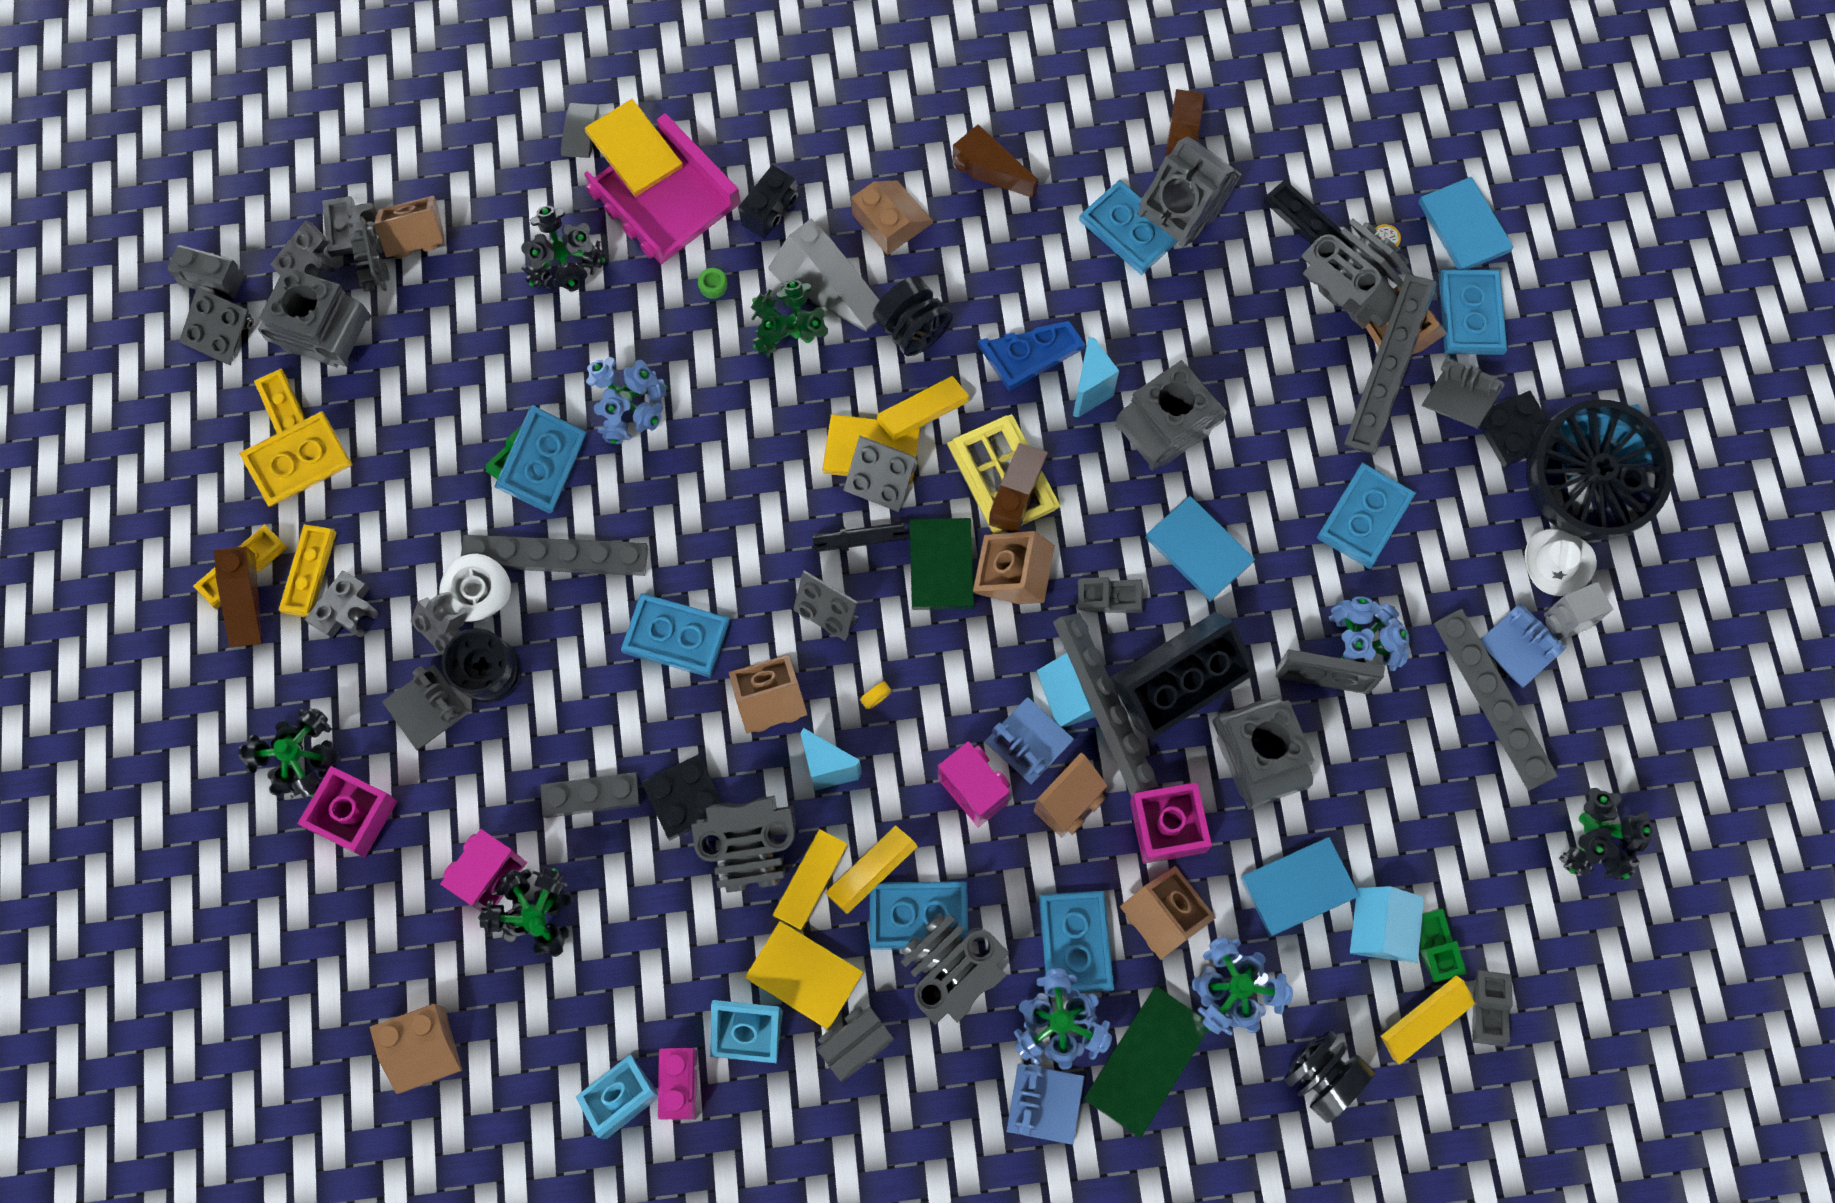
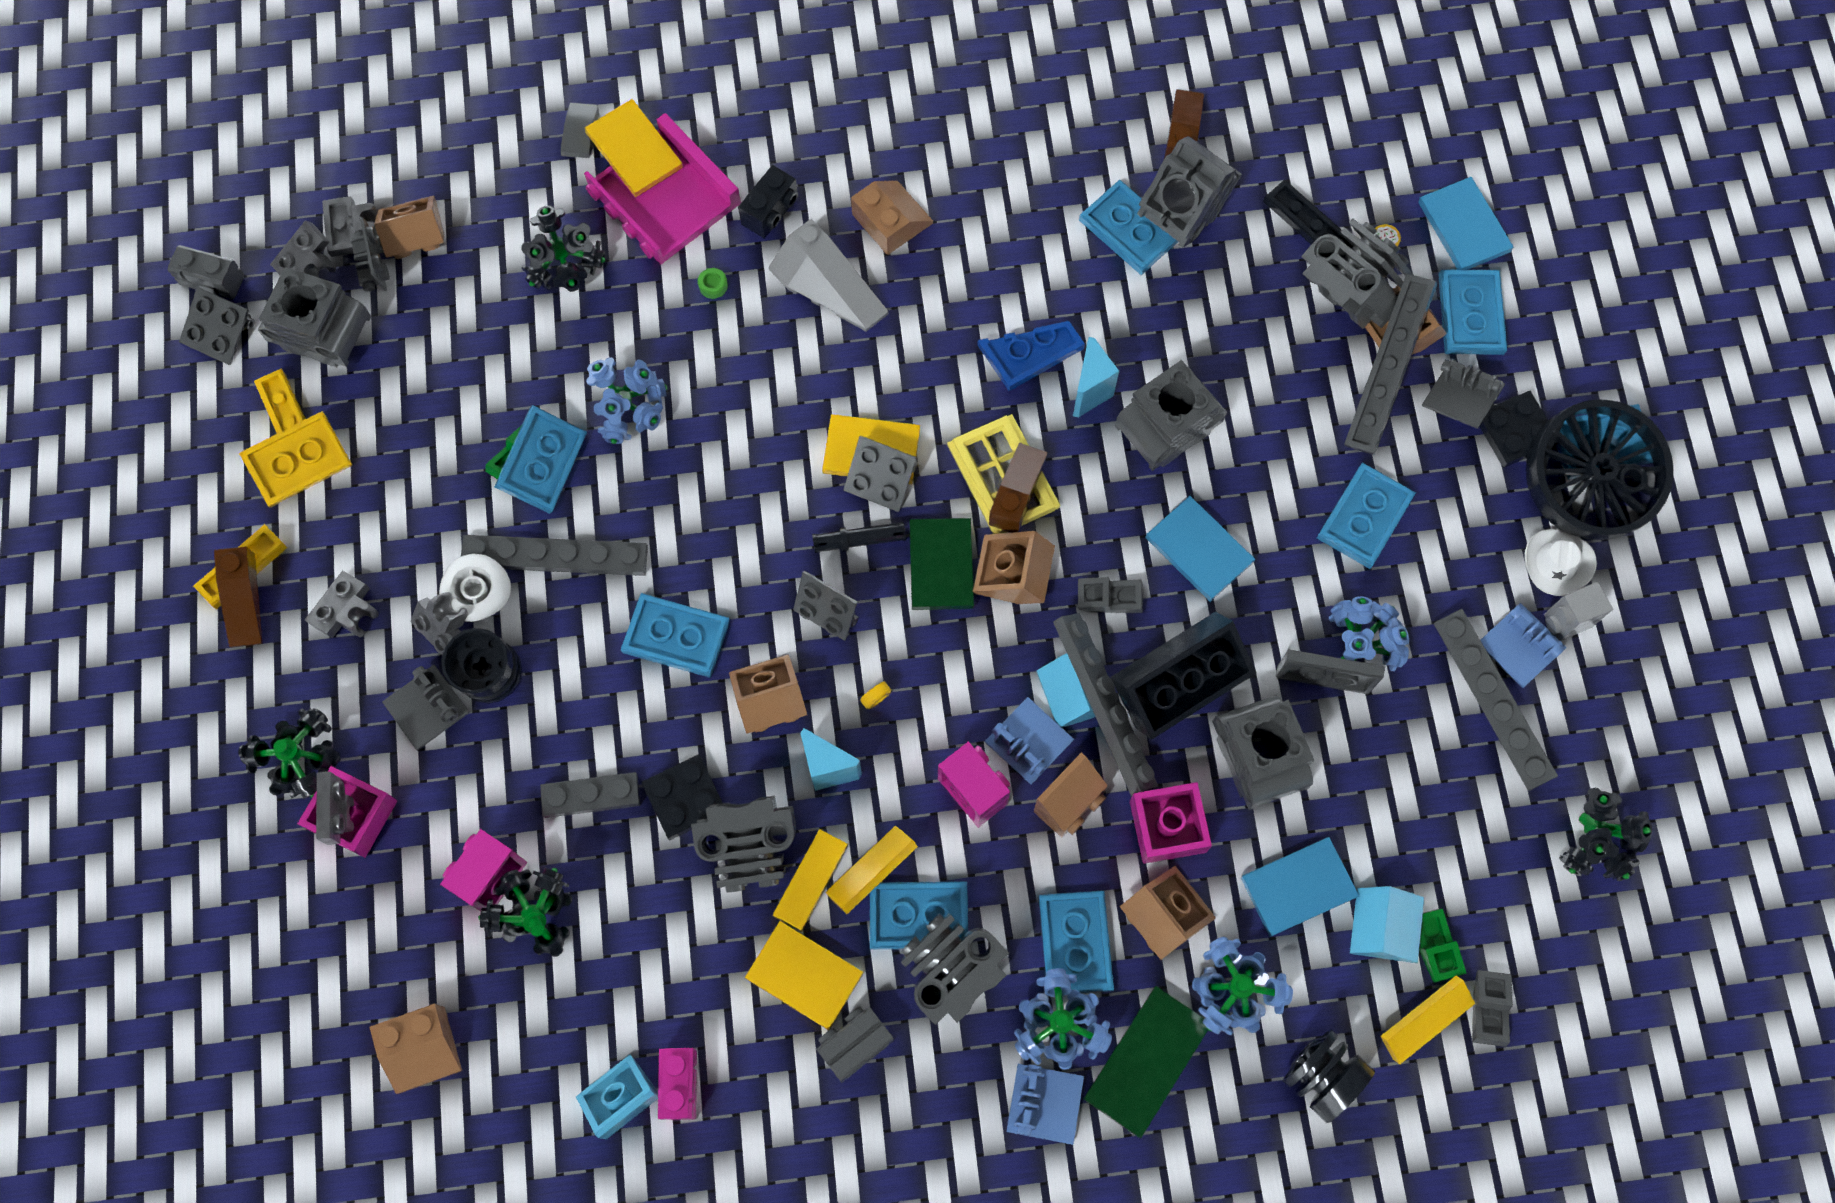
(307, 570): yellow tile -> none
(332, 809): none -> flat silver plate
(745, 1031): medium azure slope -> none
(777, 326): dark green plant -> none
(912, 316): black wheel -> none
(922, 408): yellow tile -> none
(991, 163): reddish brown slope -> none

